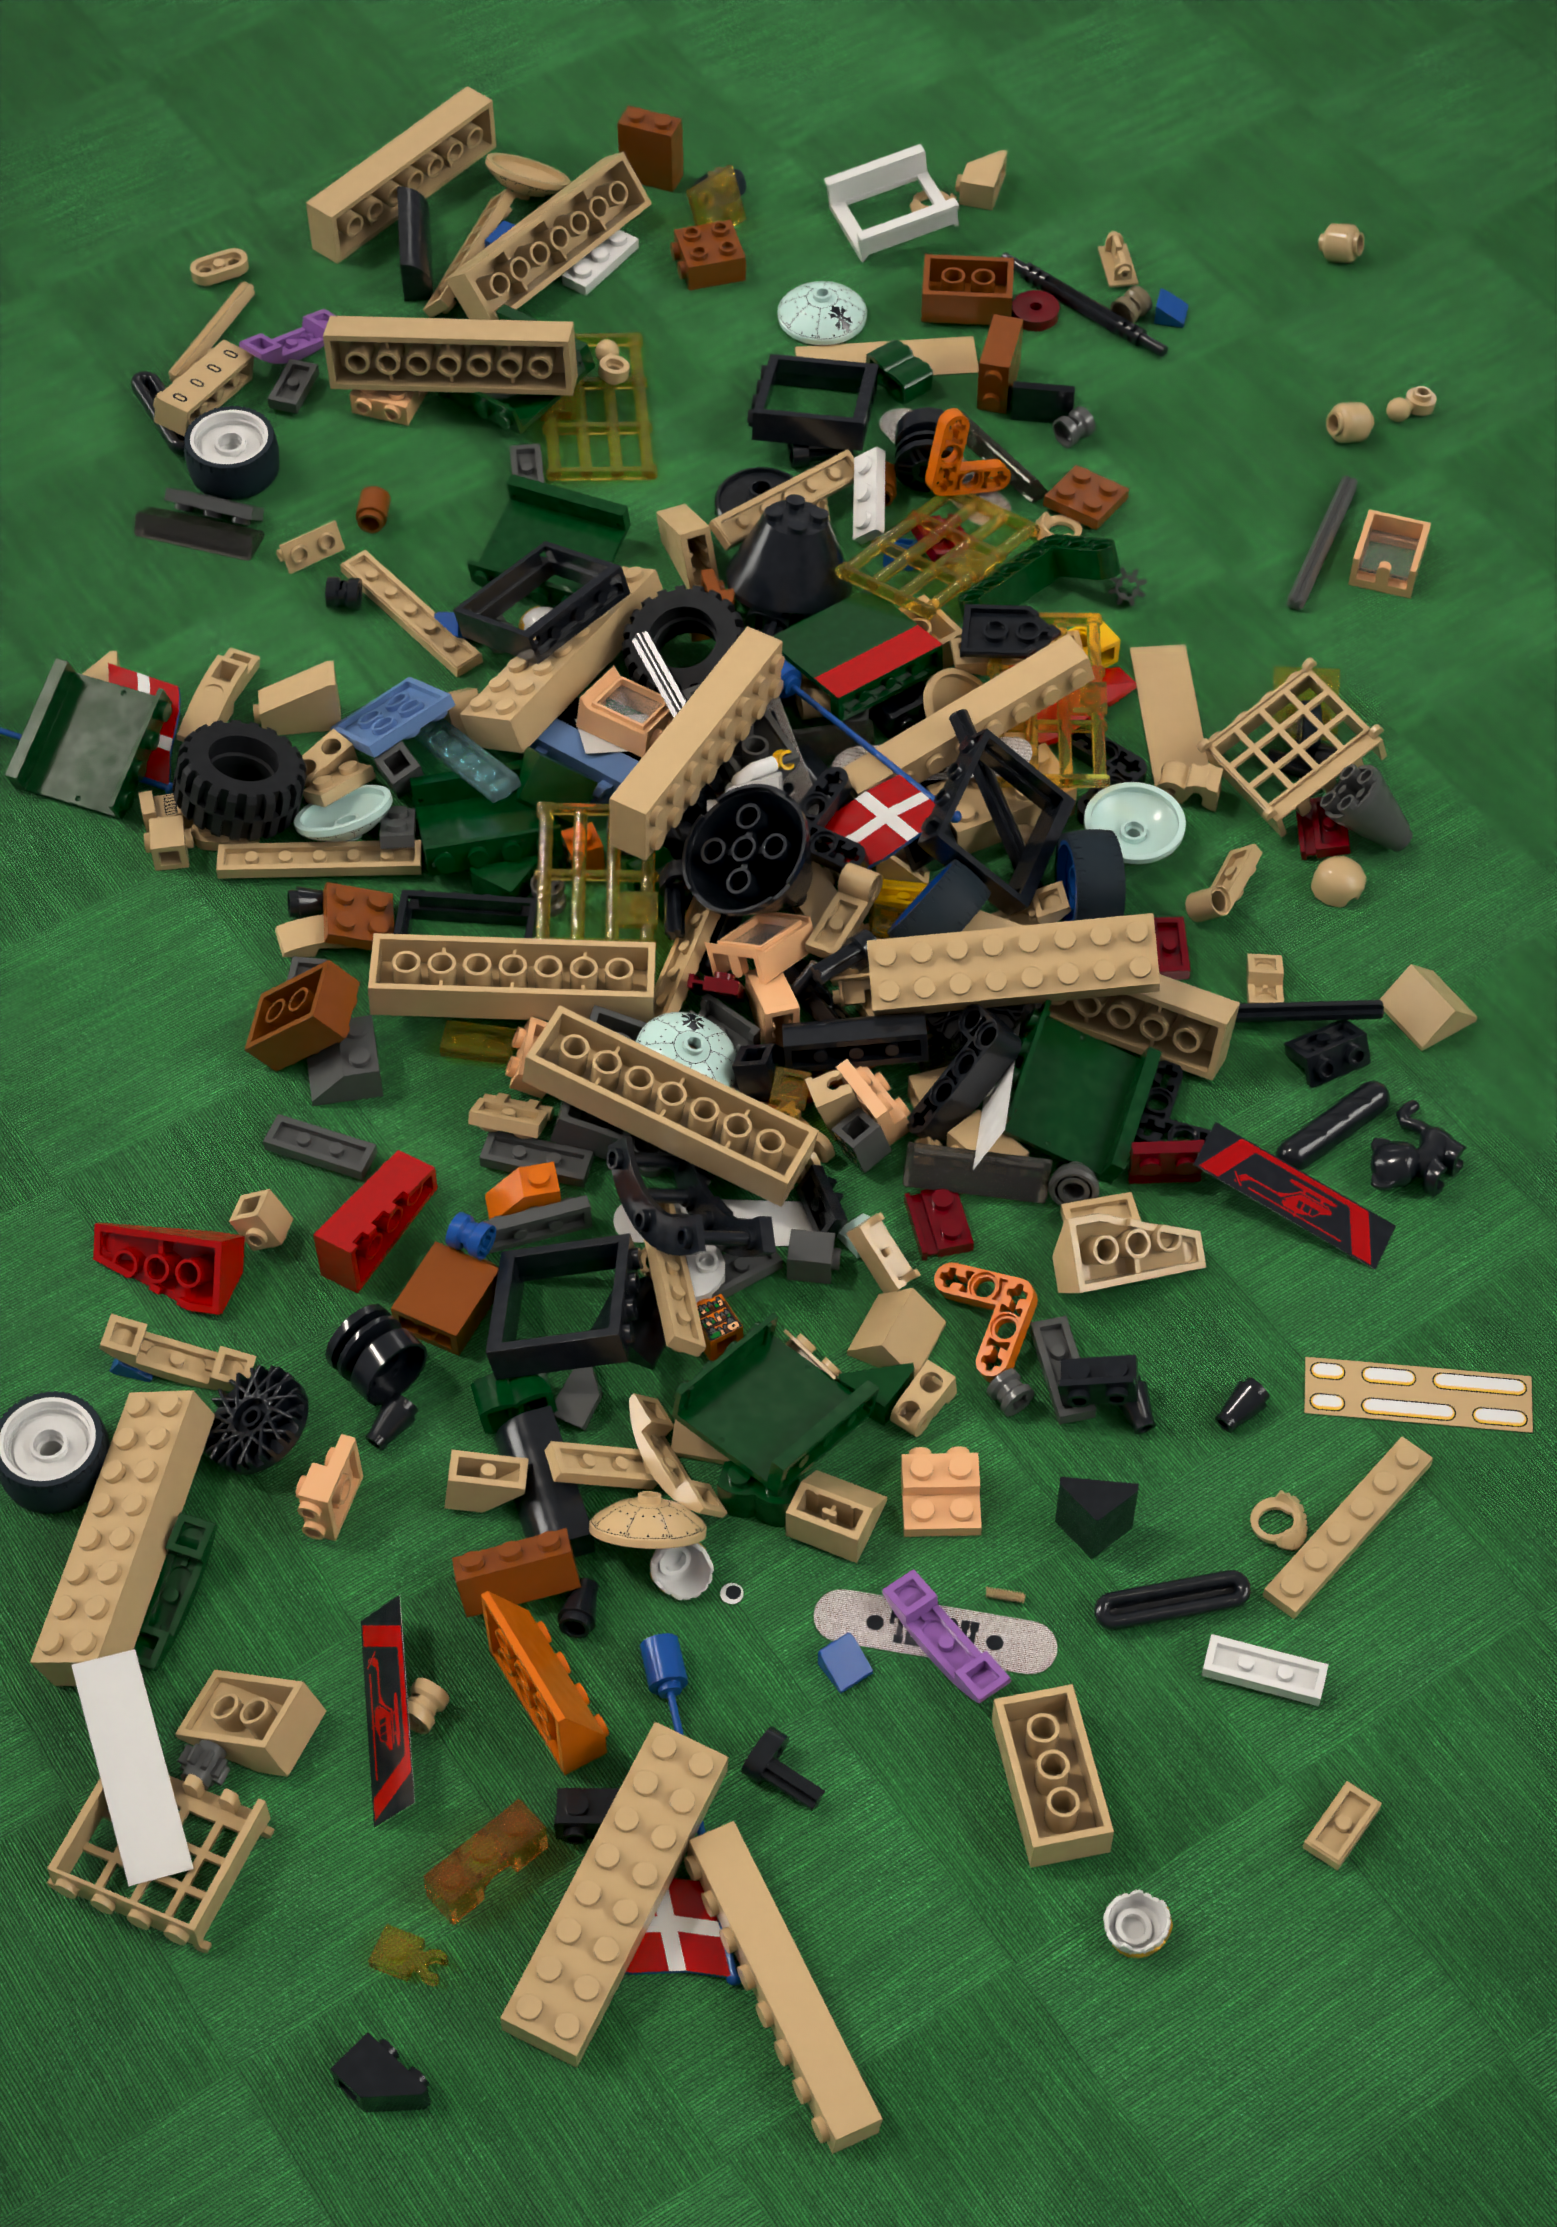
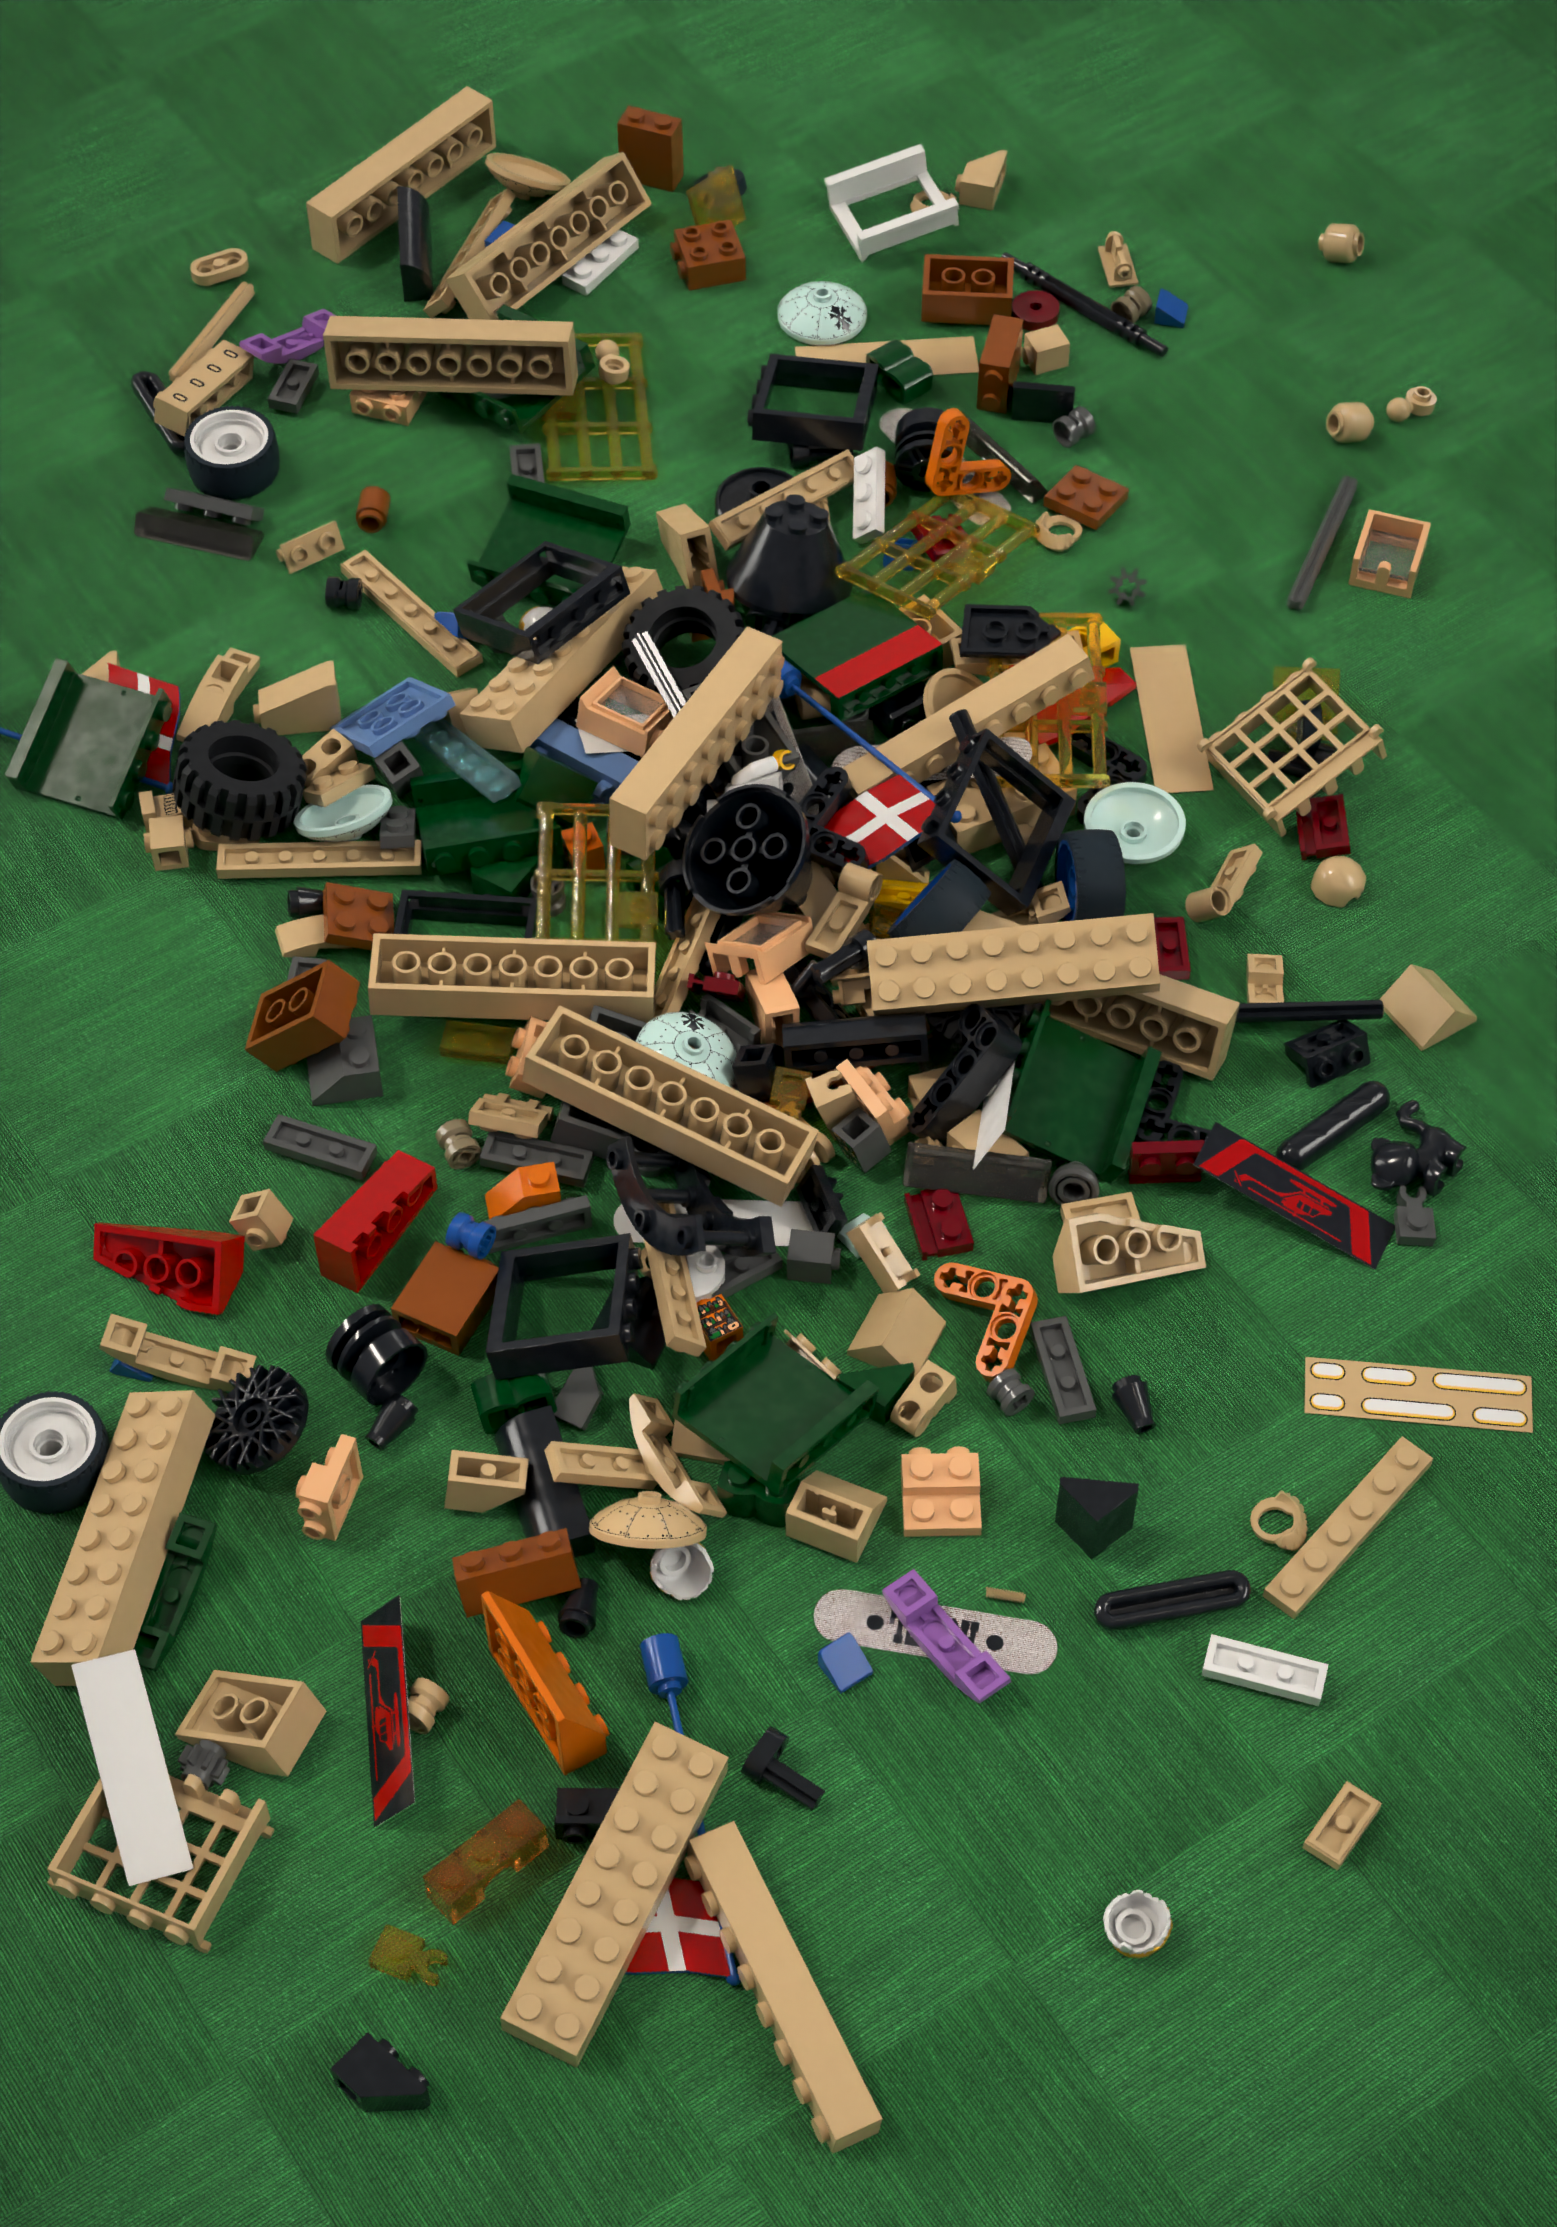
(460, 1148): none -> dark tan wheel
(731, 1593): sticker -> none
(1041, 565): dark green beam -> none
(1045, 349): none -> tan brick
(1052, 1776): tan brick -> none
(1099, 1380): black bracket -> none
(1183, 781): tan leg -> none
(1243, 1403): black cone -> none
(1367, 807): dark grey cone -> none
(1413, 1222): none -> dark grey plate

